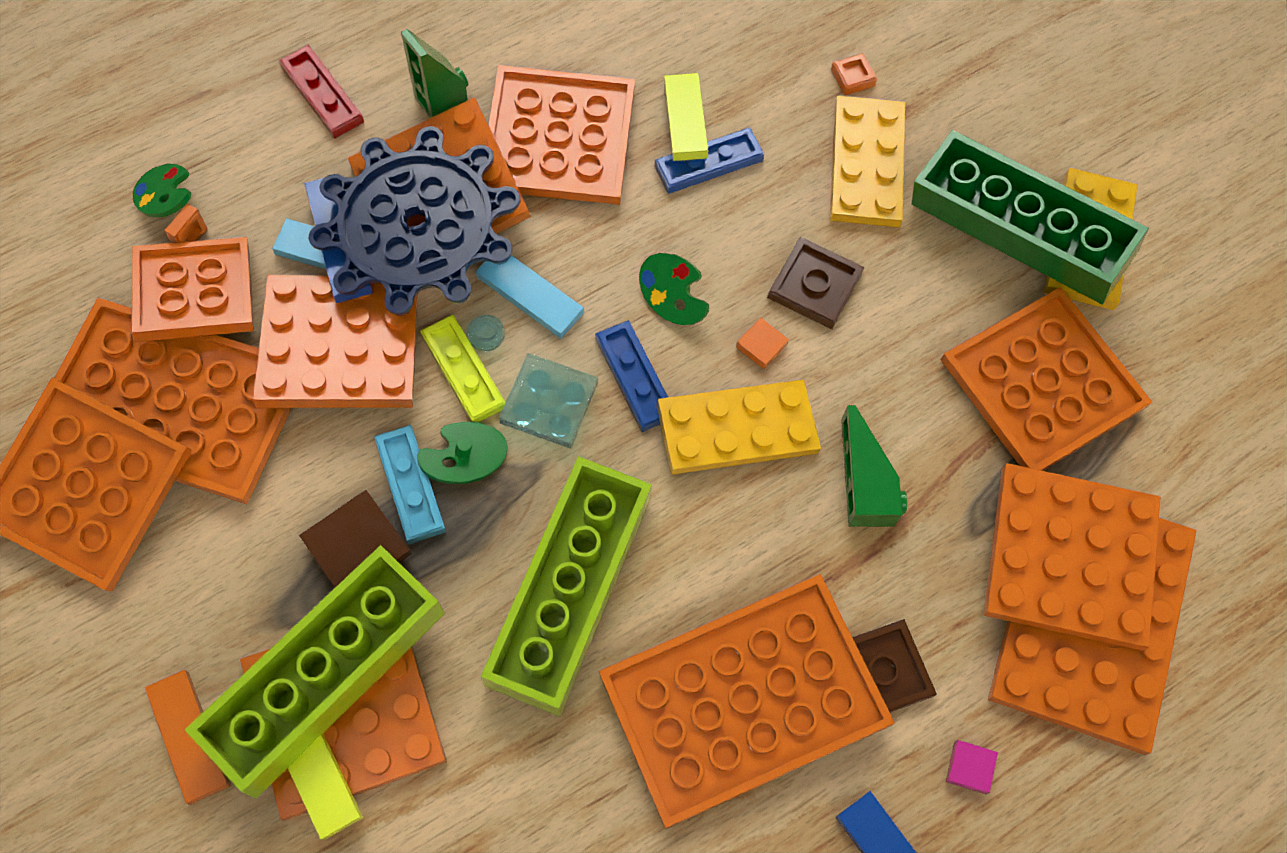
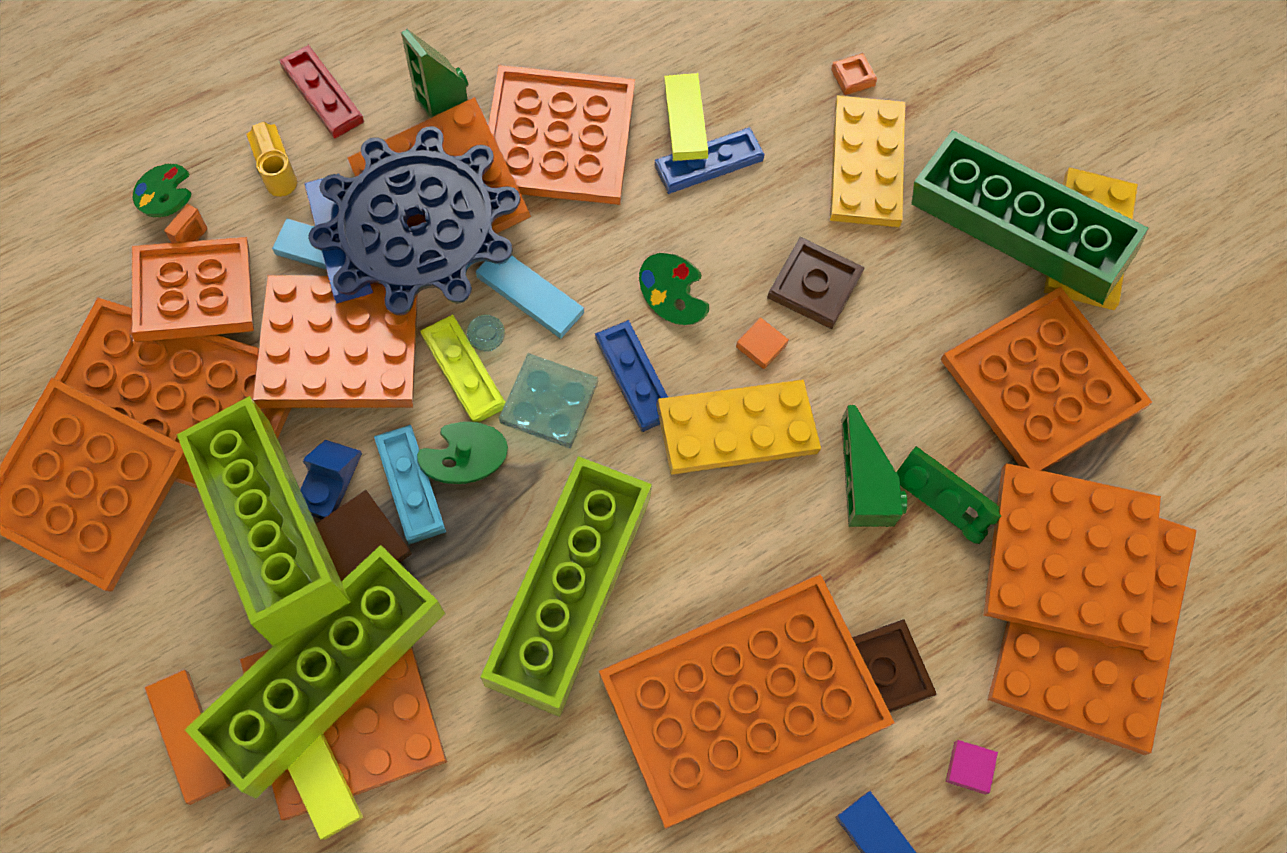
(262, 522): none -> lime brick
(272, 159): none -> yellow piece
(328, 476): none -> blue slope
(948, 495): none -> green plate

